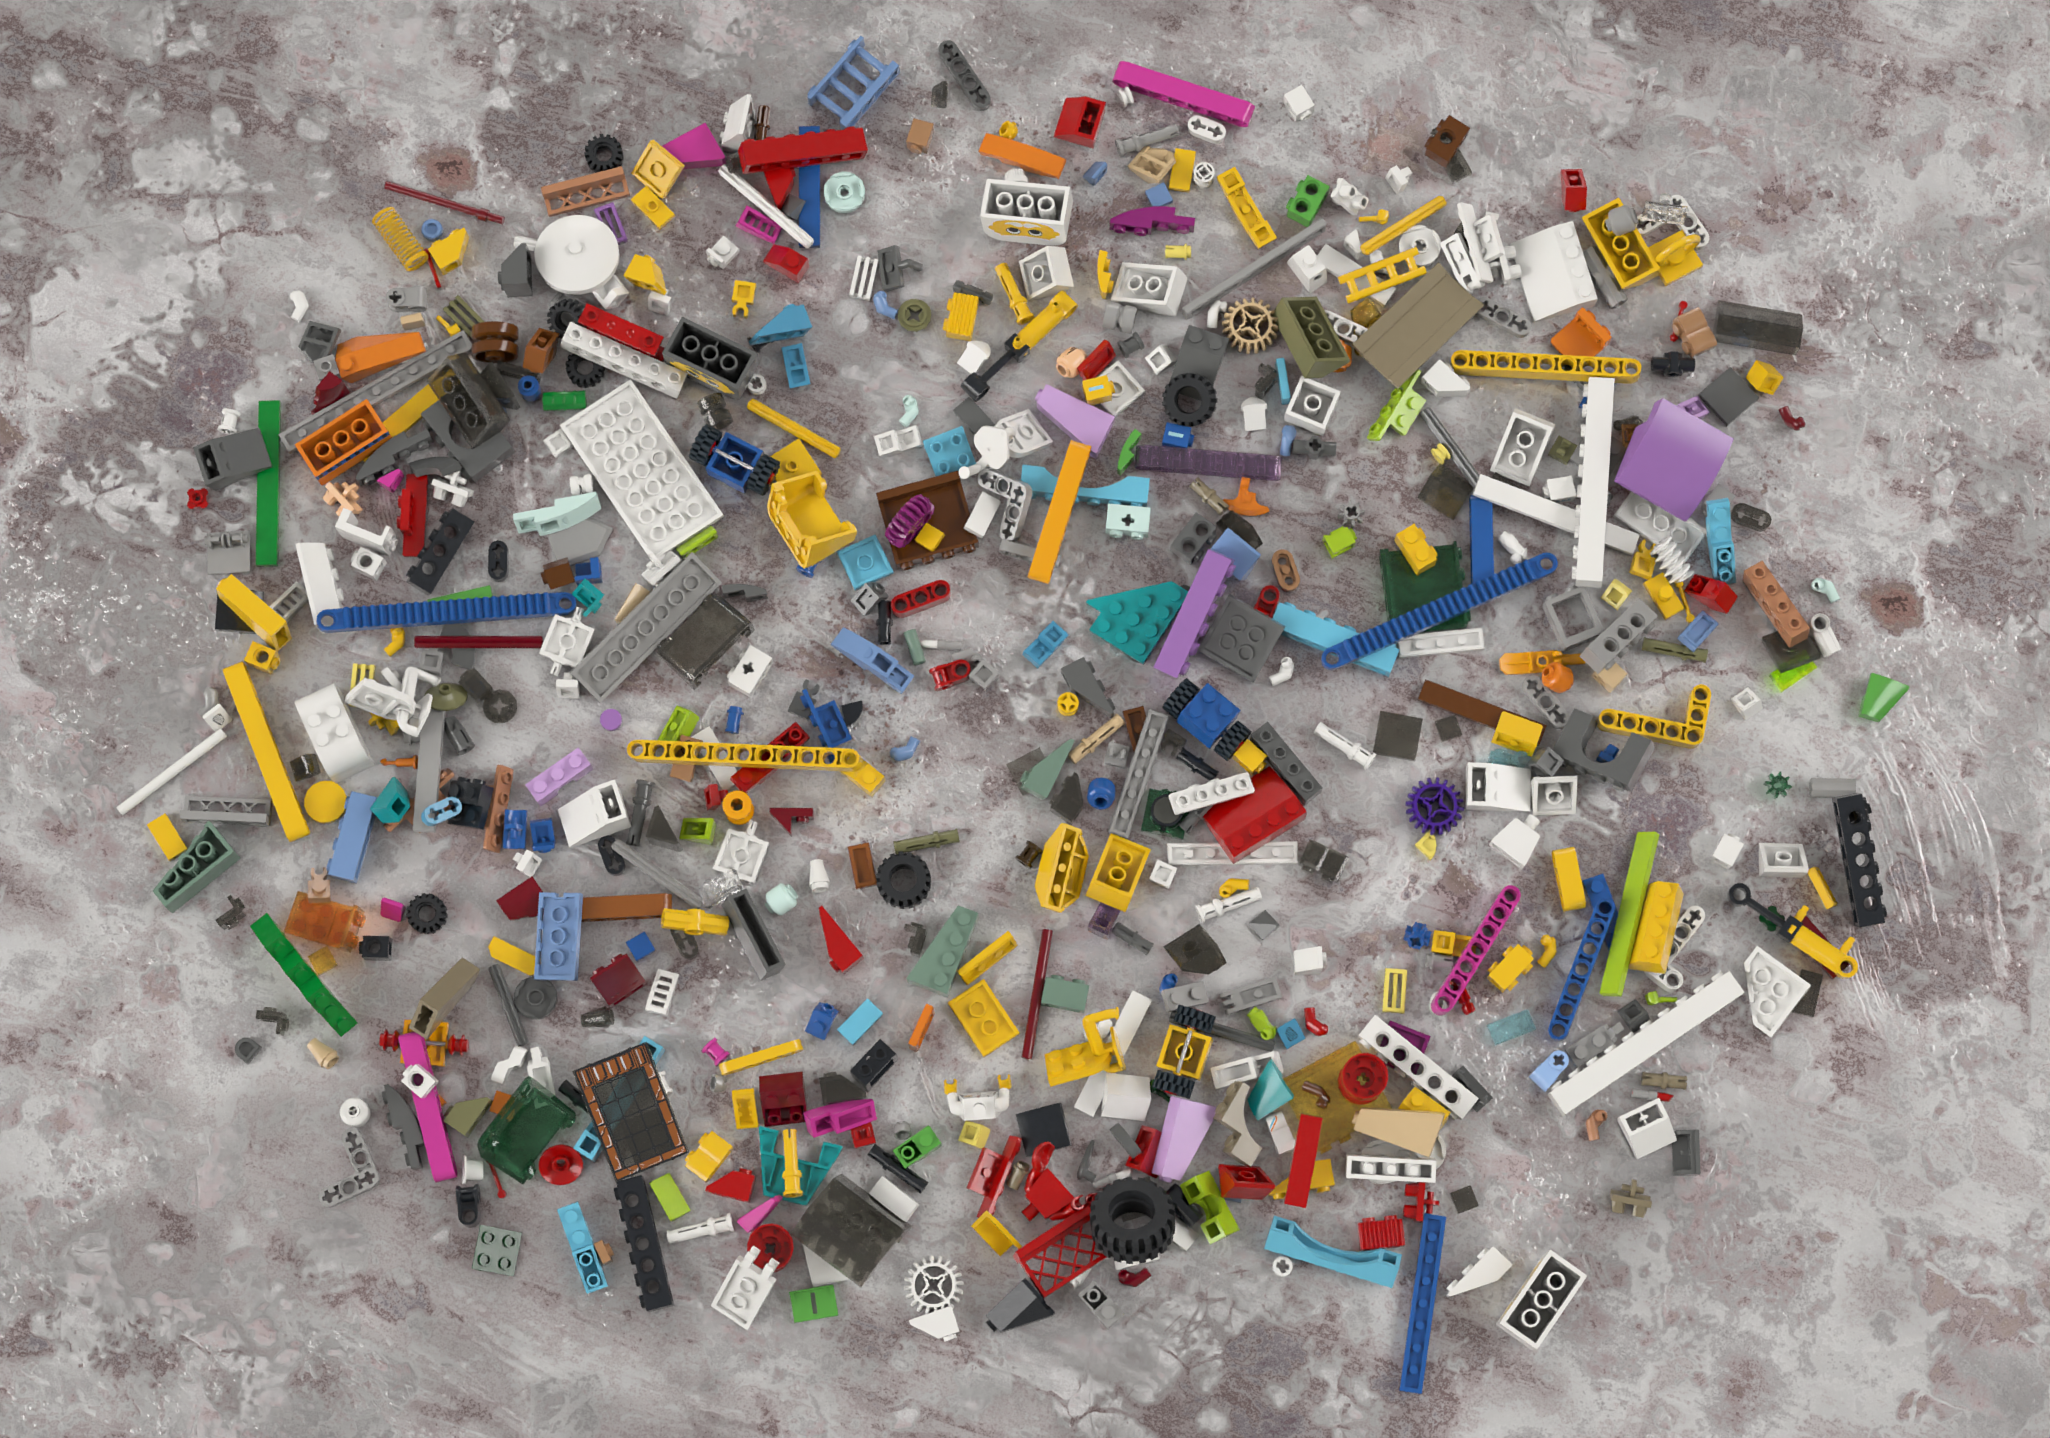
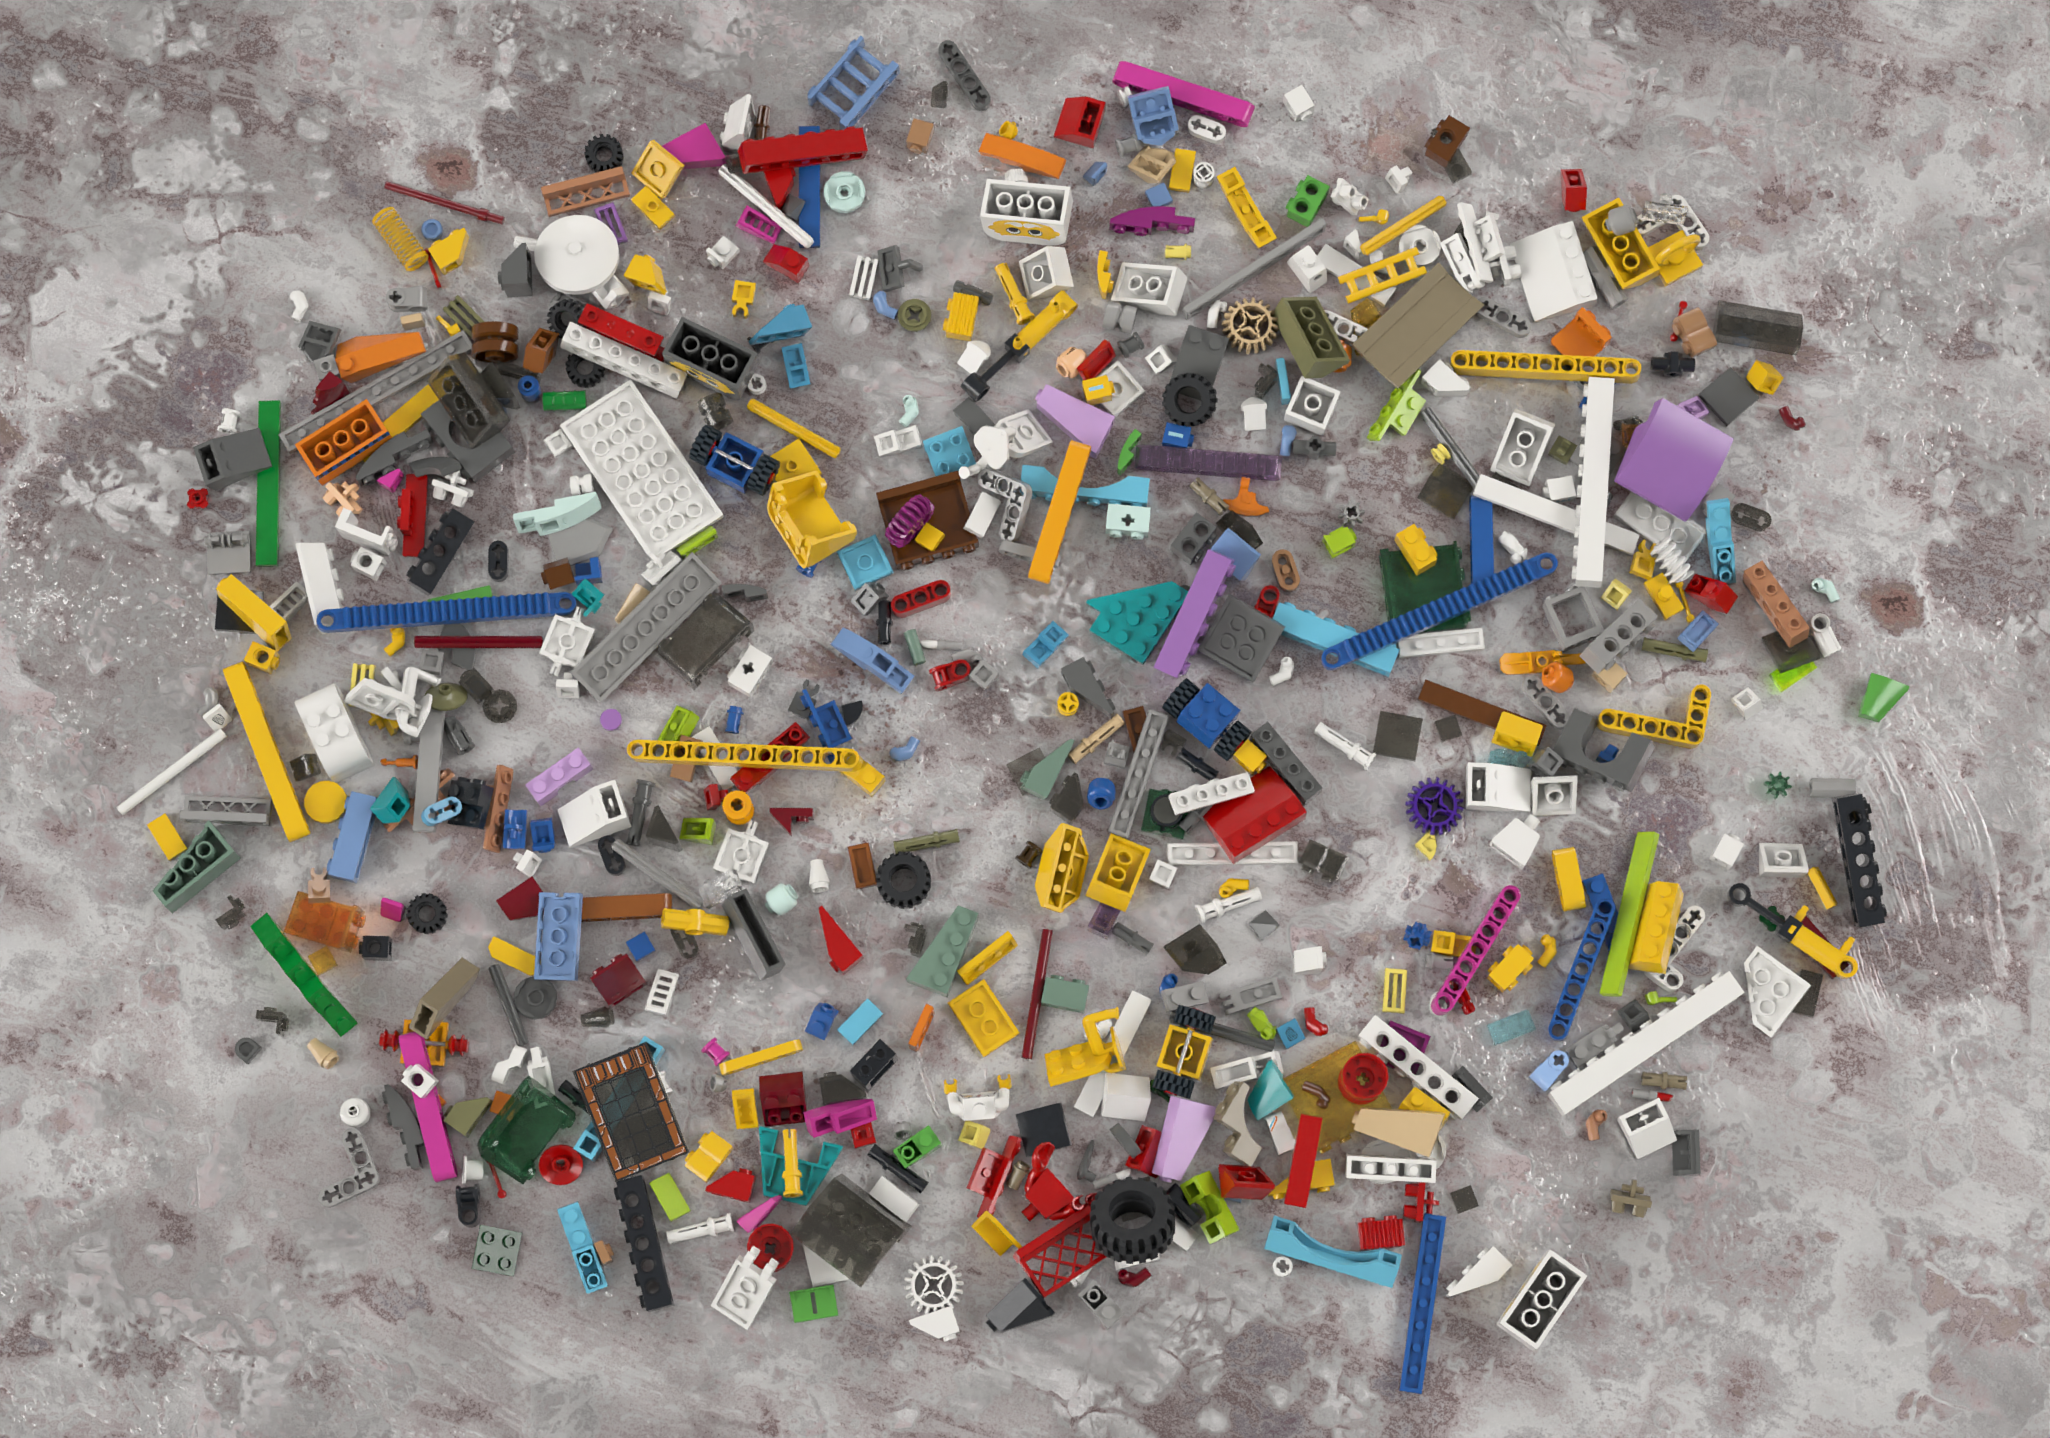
(1153, 116): none -> medium blue piece

